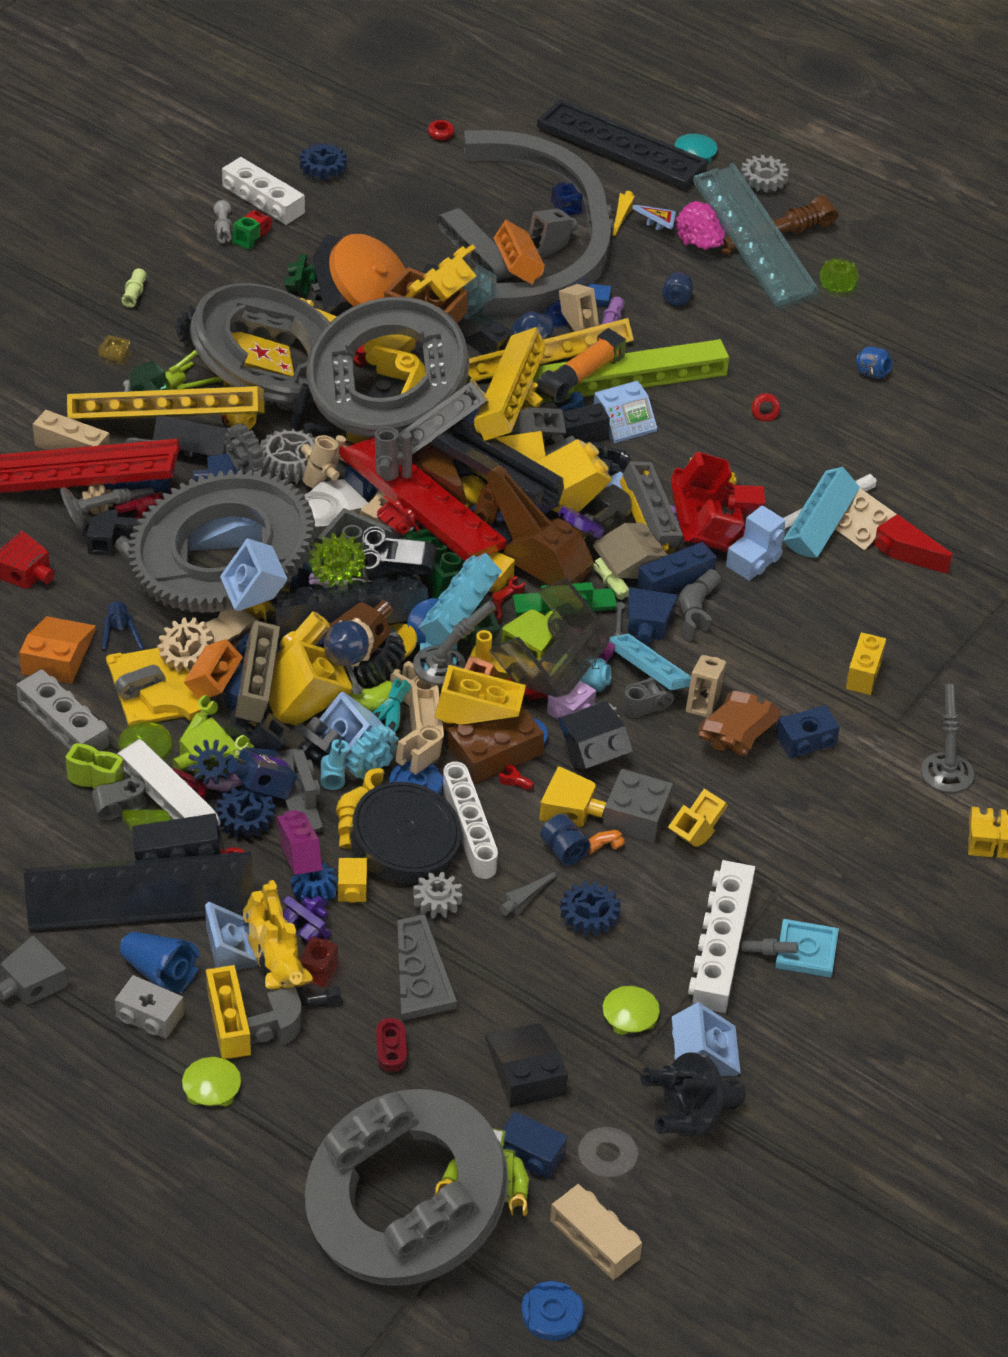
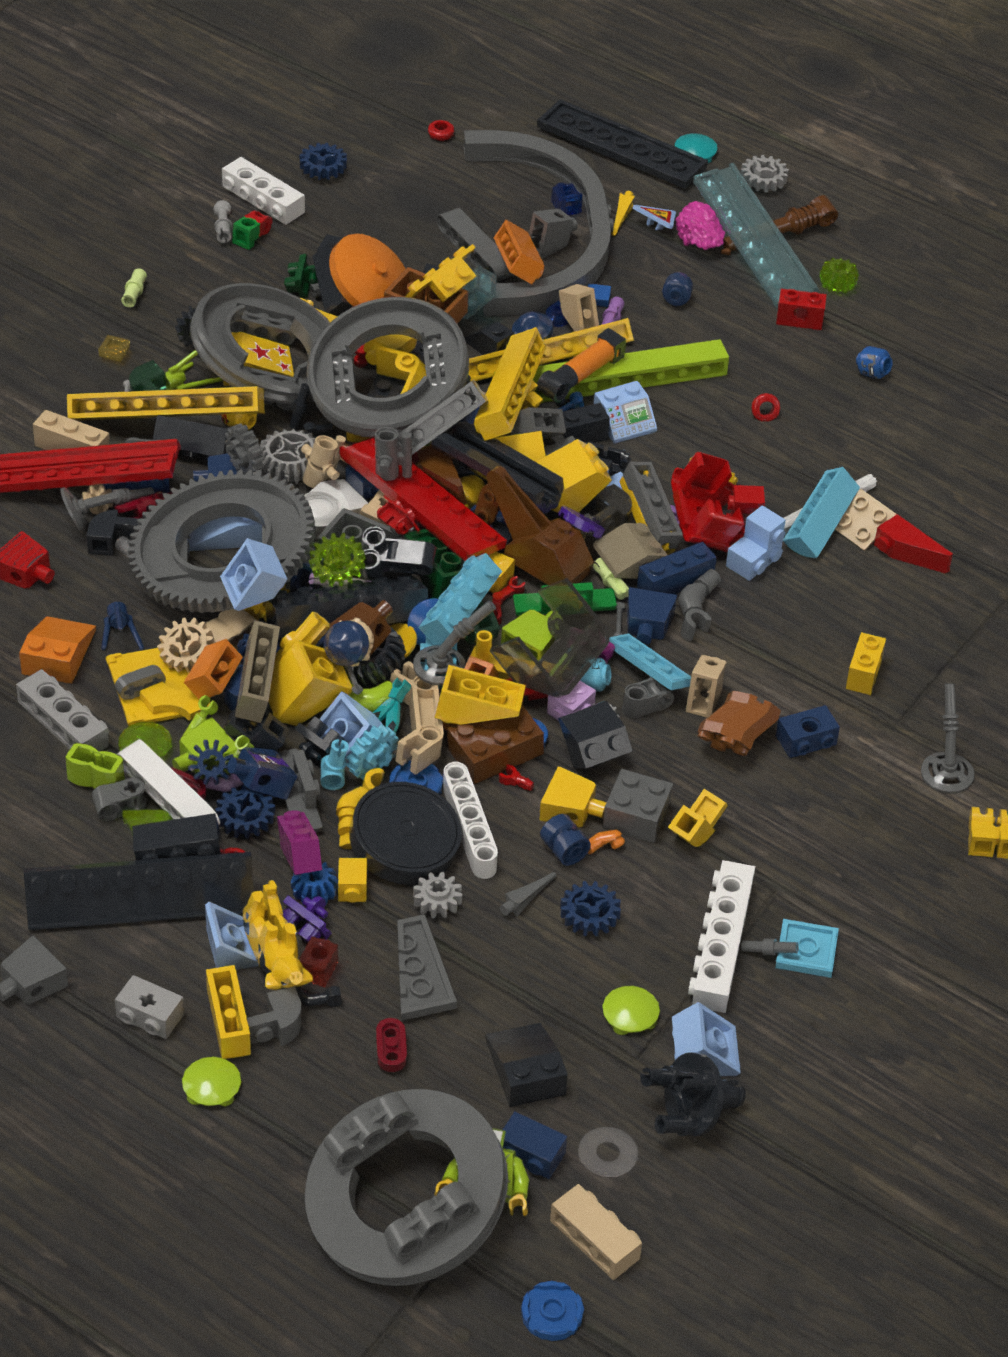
(161, 959): blue cone -> none
(801, 309): none -> red brick

